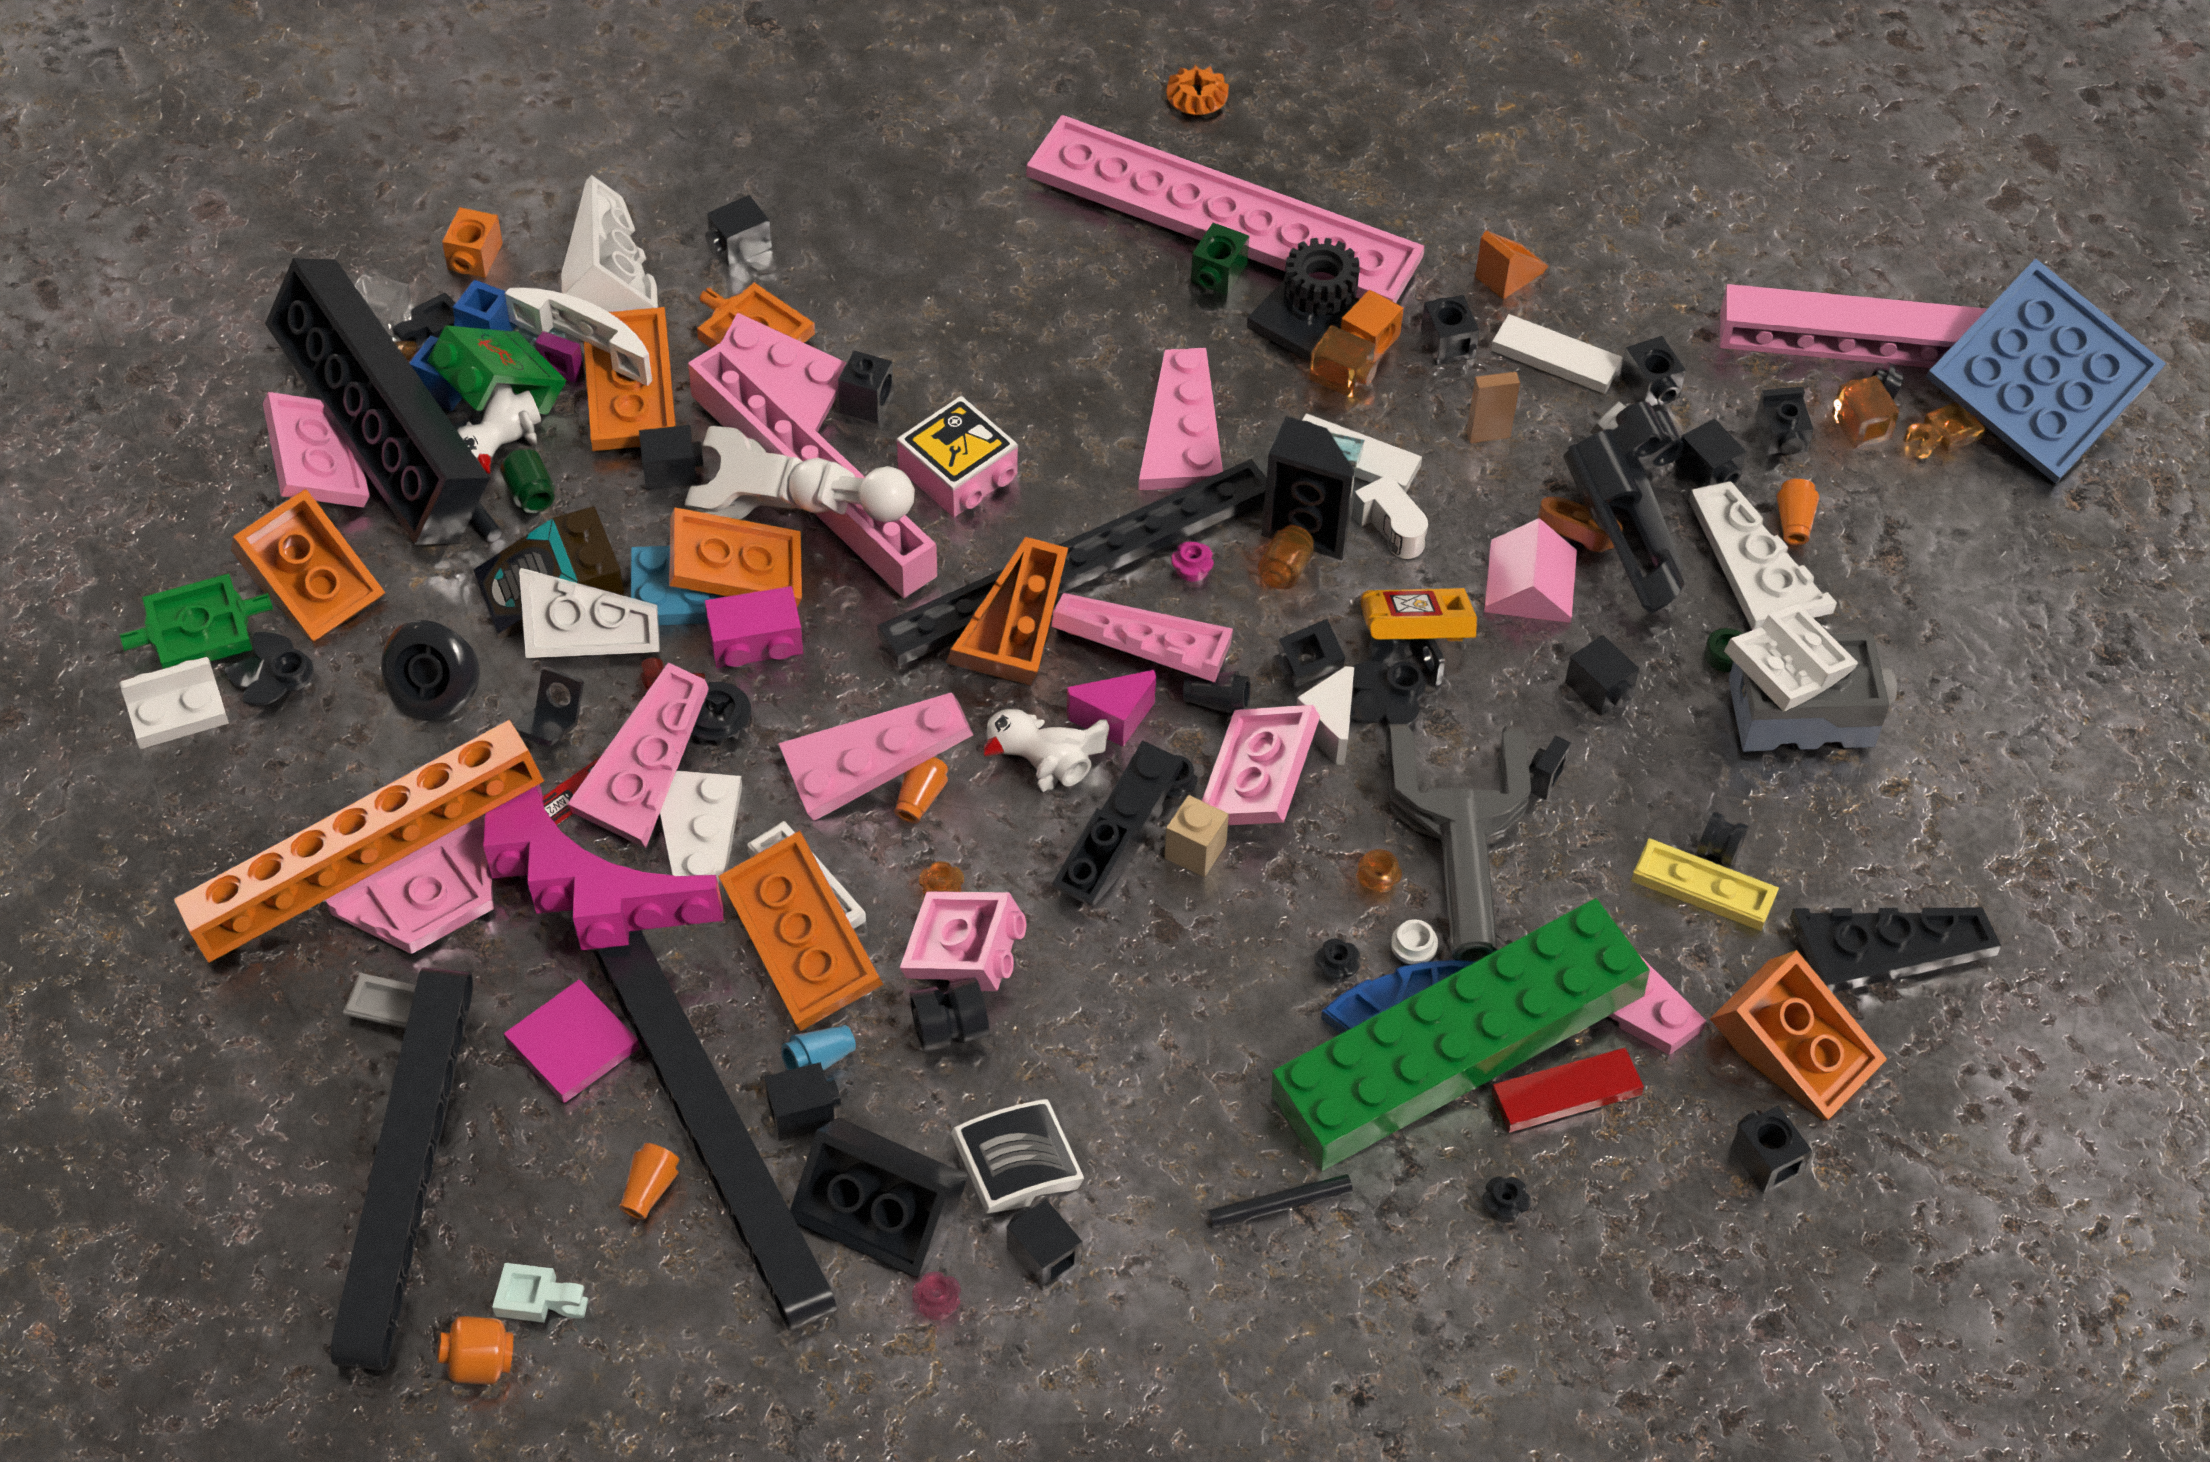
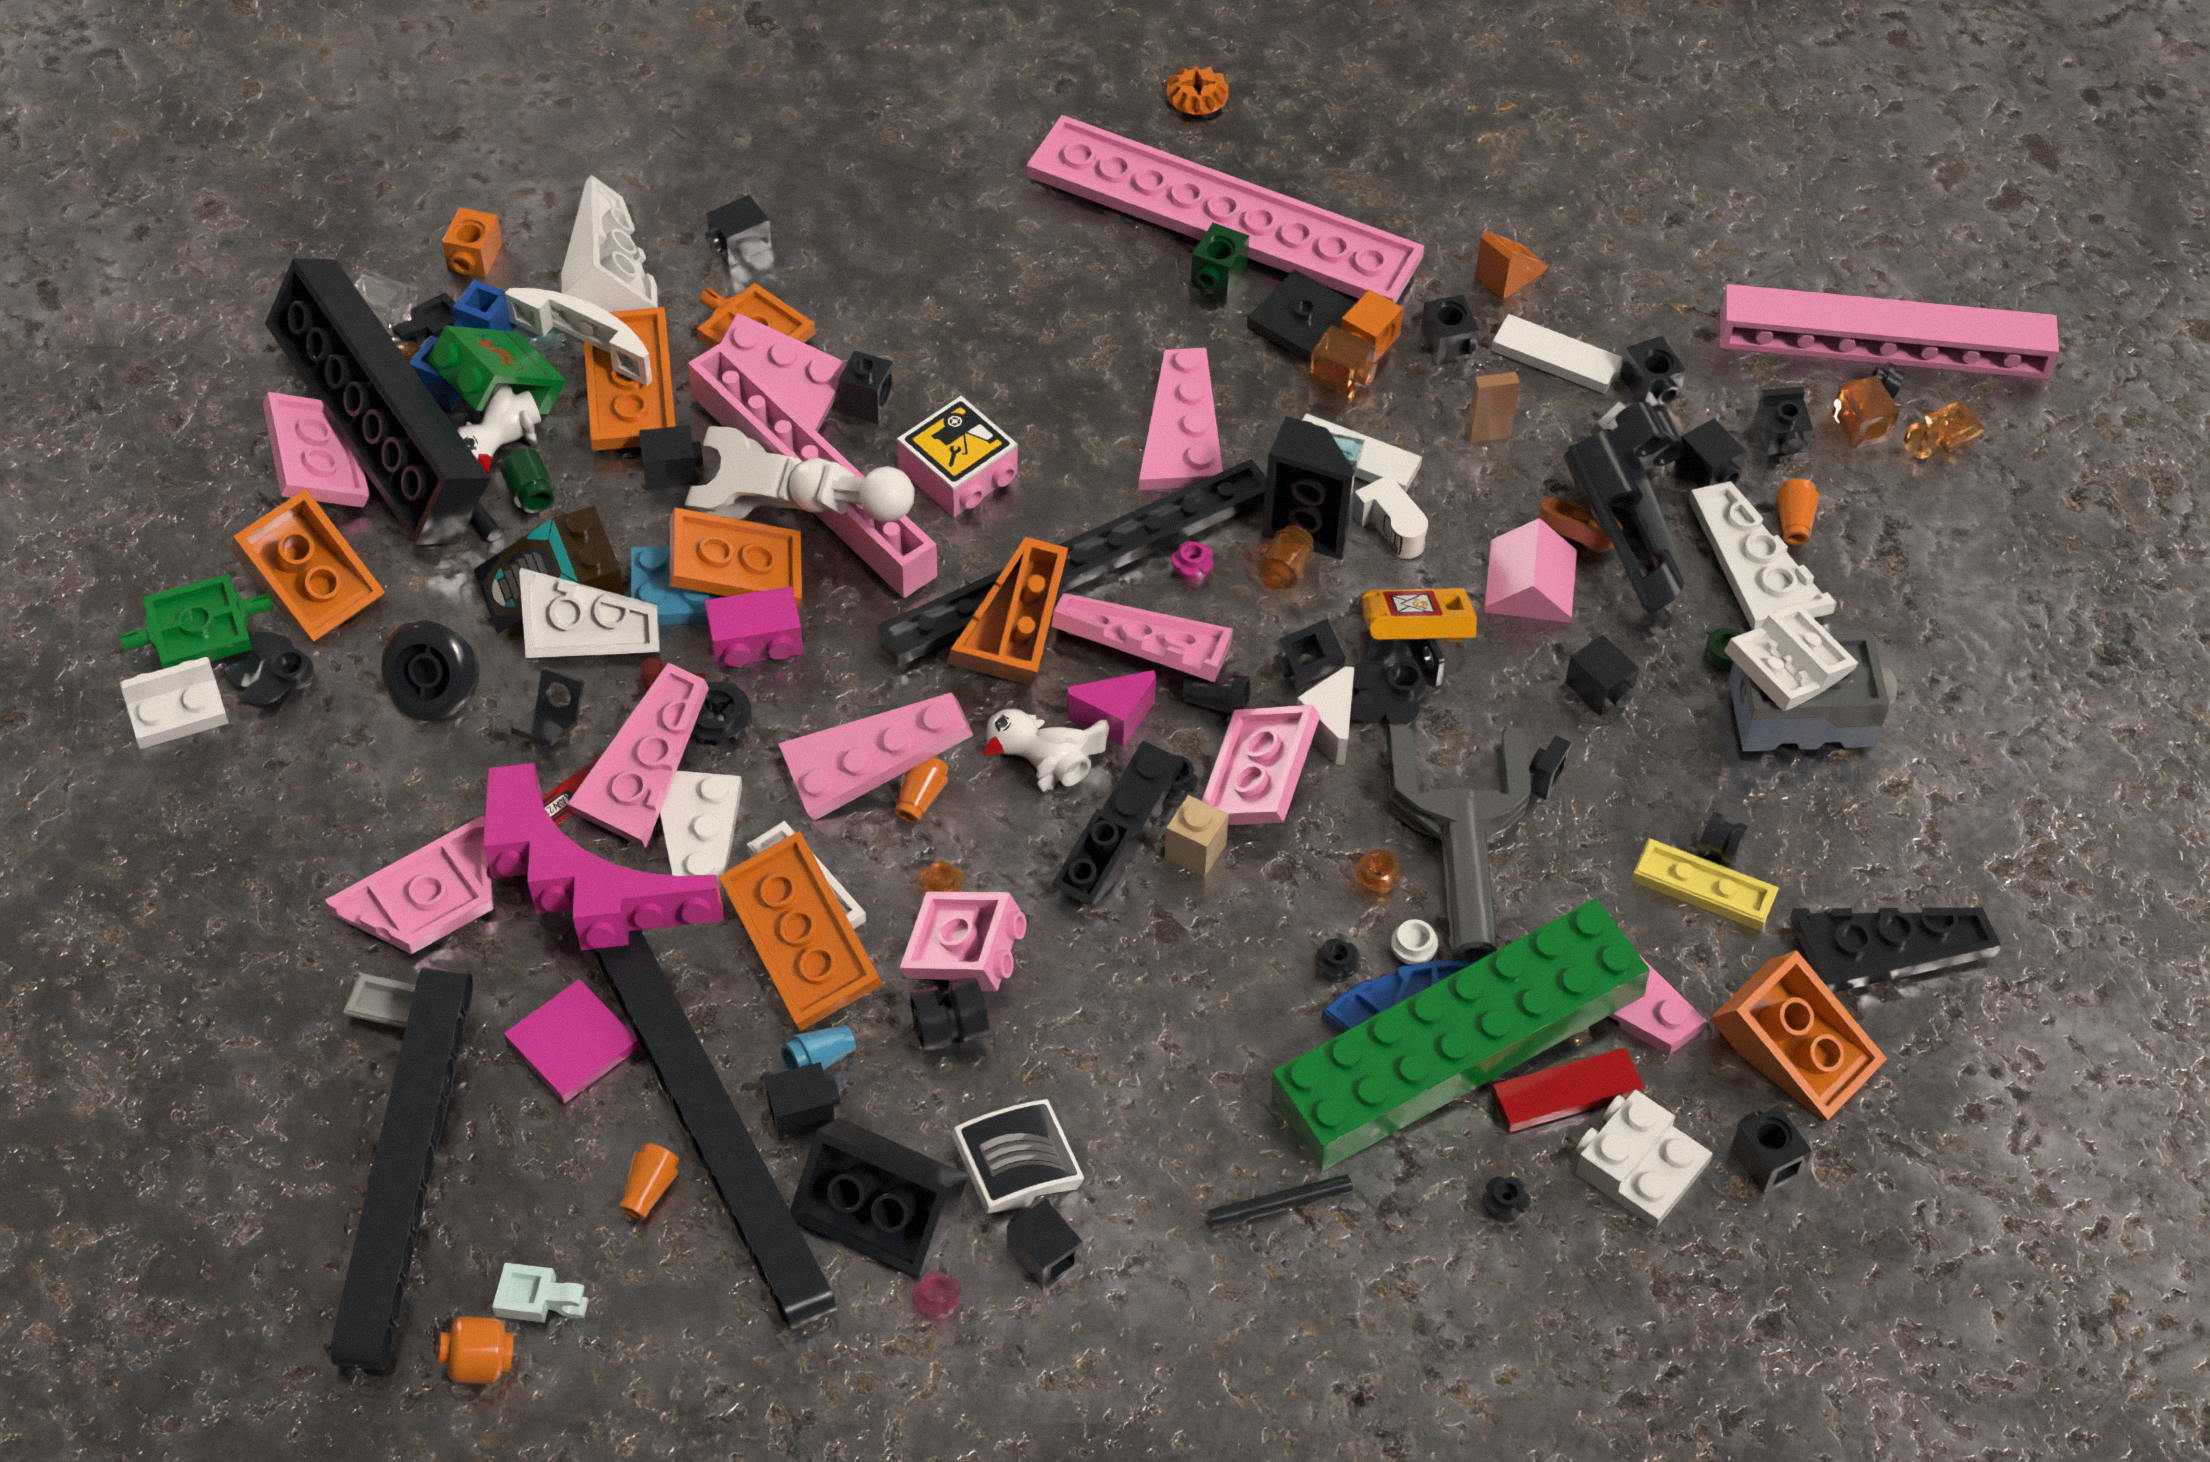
(358, 841): orange brick -> none
(562, 355): magenta tile -> none
(1325, 259): black tyre -> none
(1641, 1158): none -> white plate
(2045, 370): medium blue plate -> none

